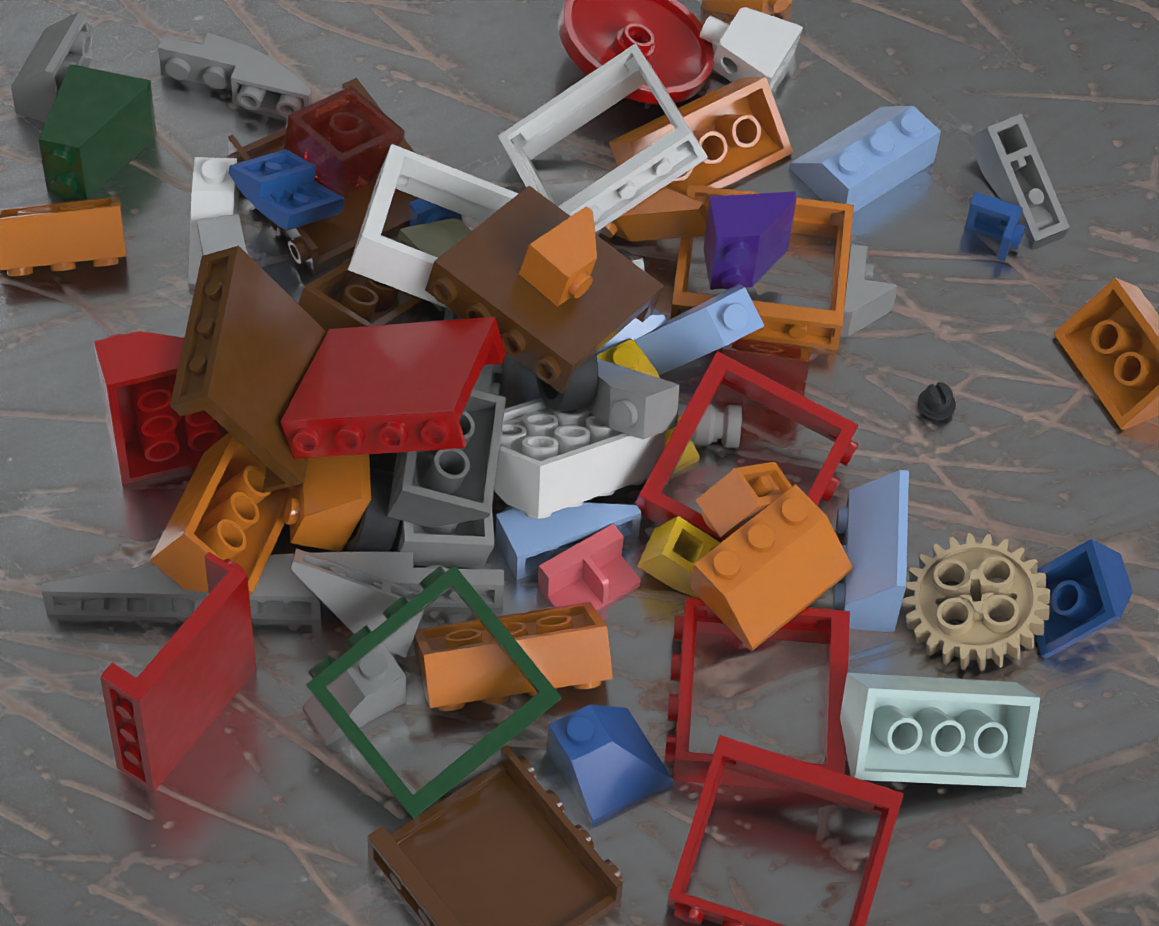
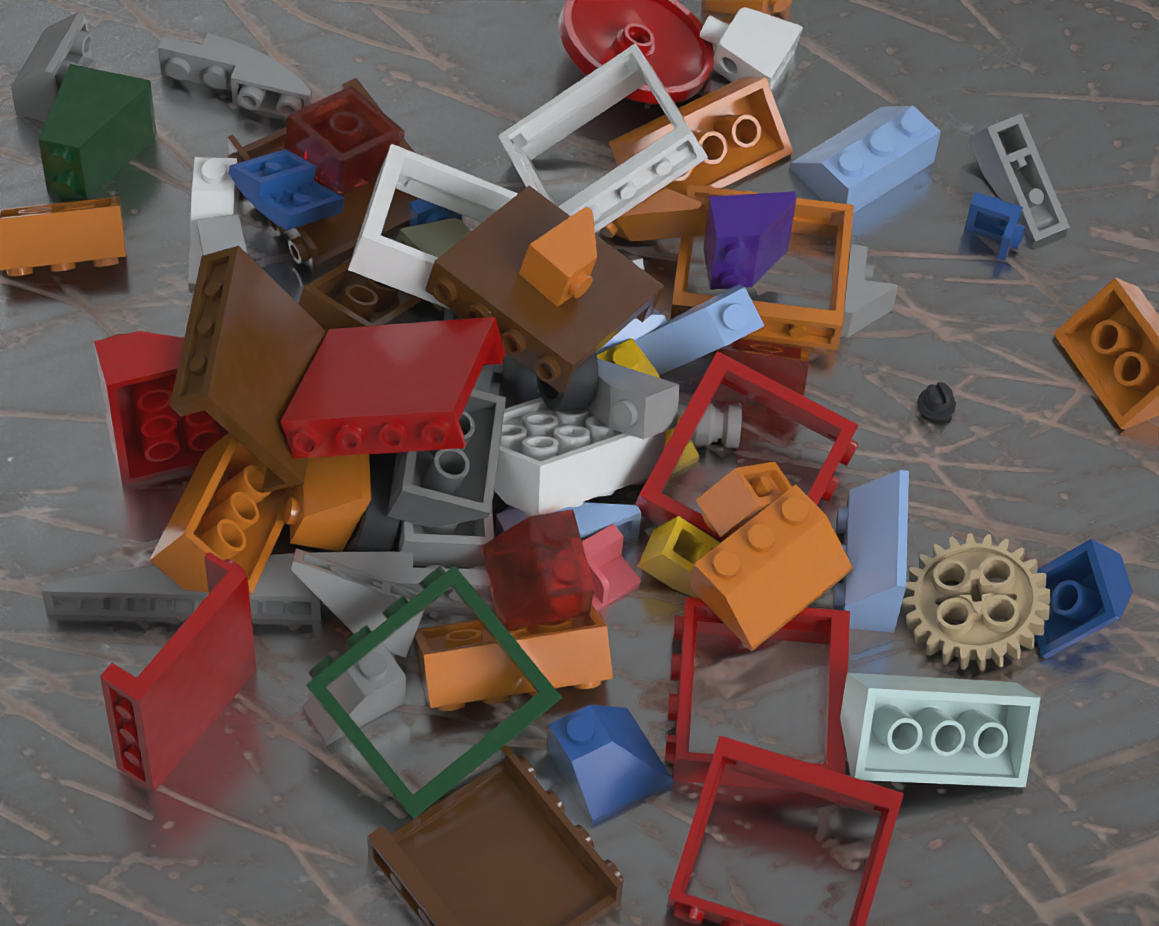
(539, 571): none -> clear red slope

